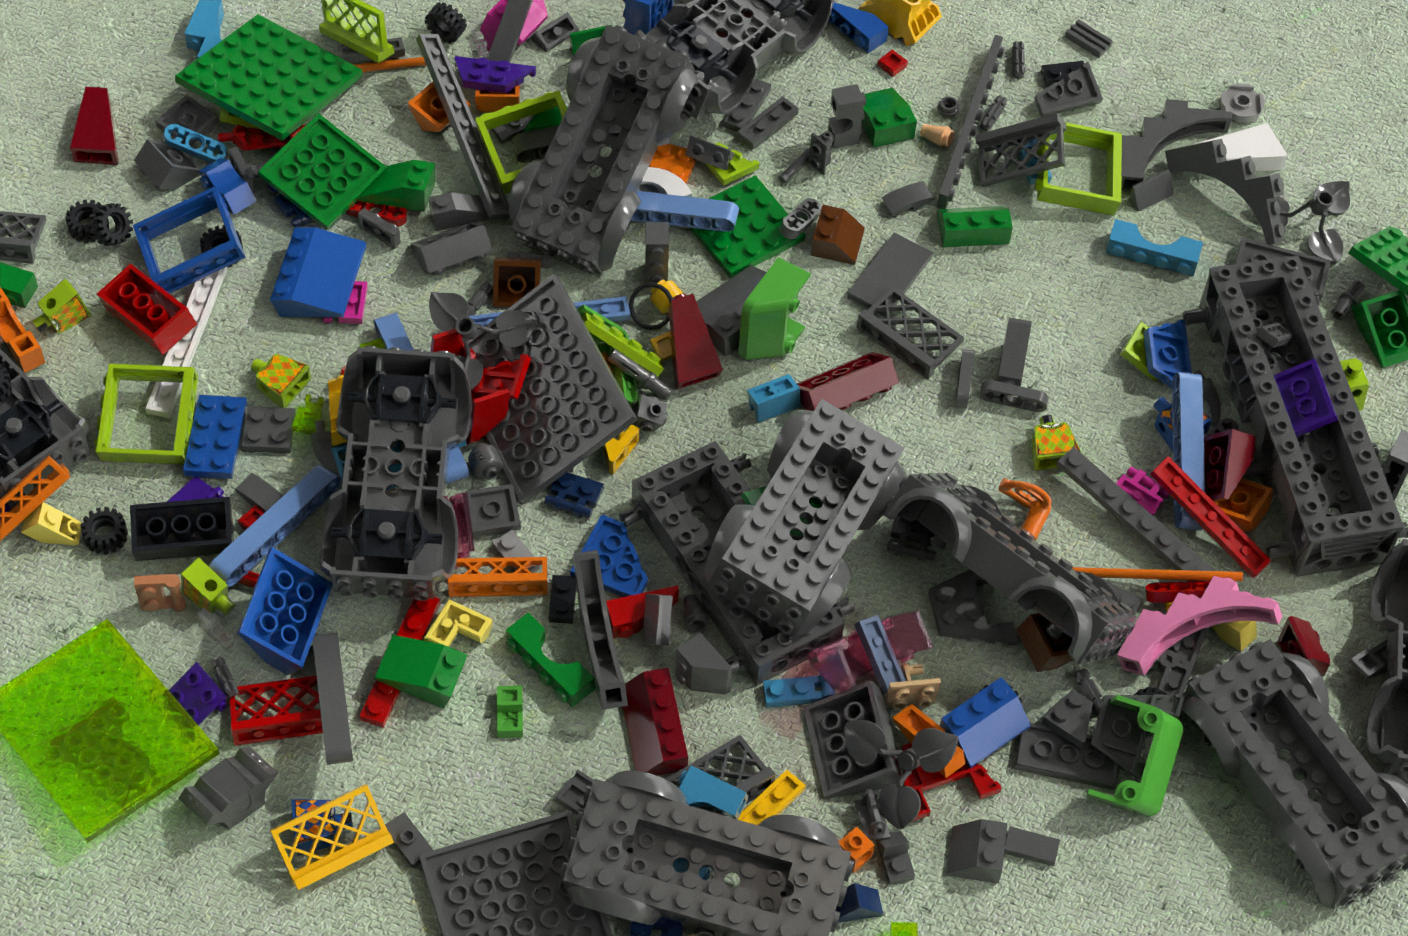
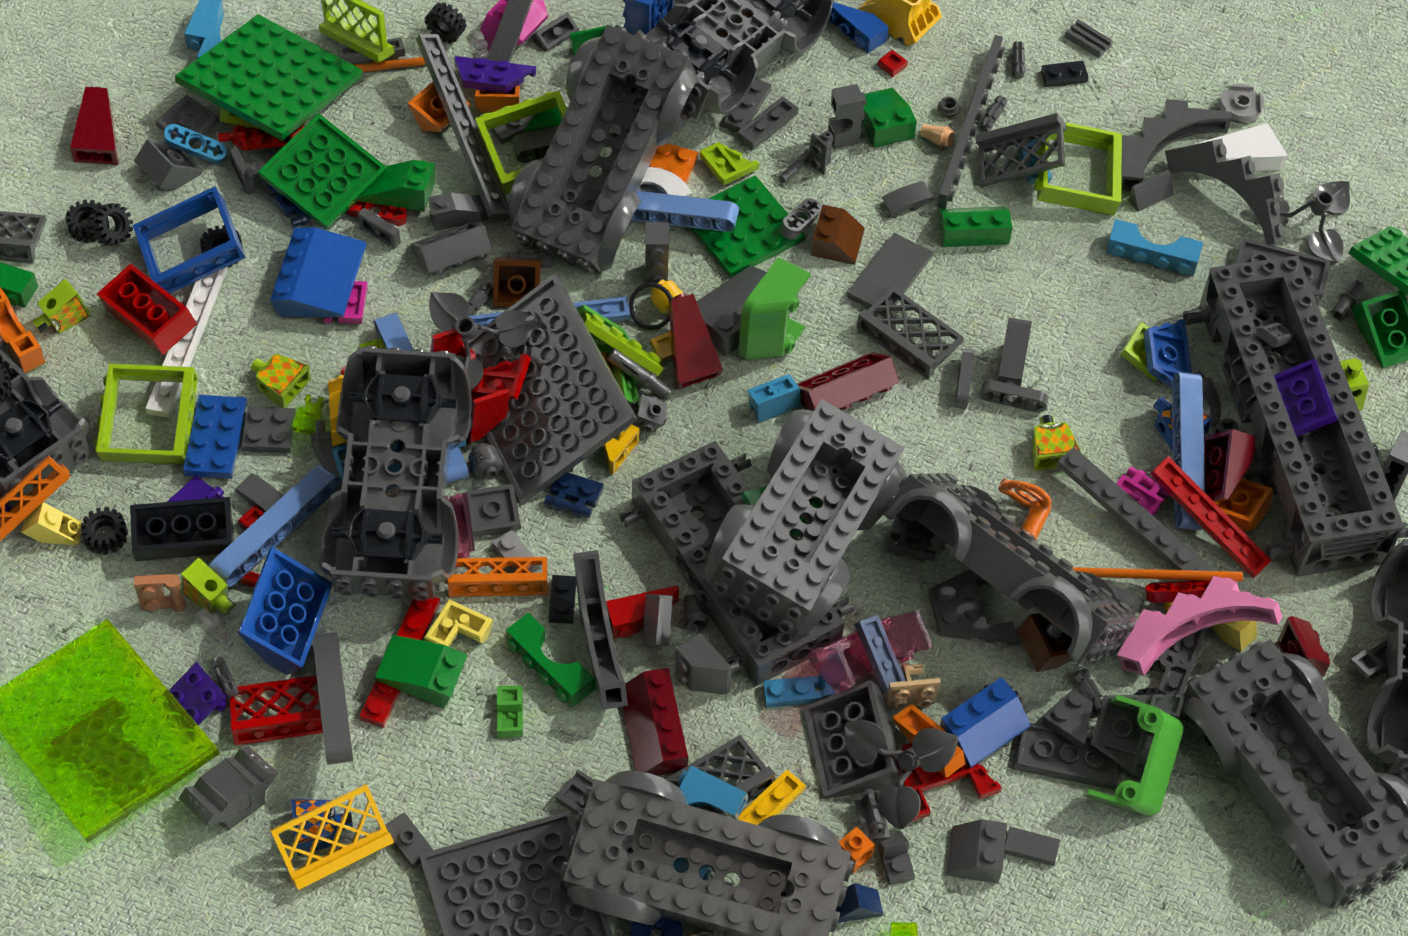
(228, 183): blue brick -> none
(618, 558): blue plate -> none
(709, 152): dark grey hinge -> none
(1071, 93): dark grey wing -> none

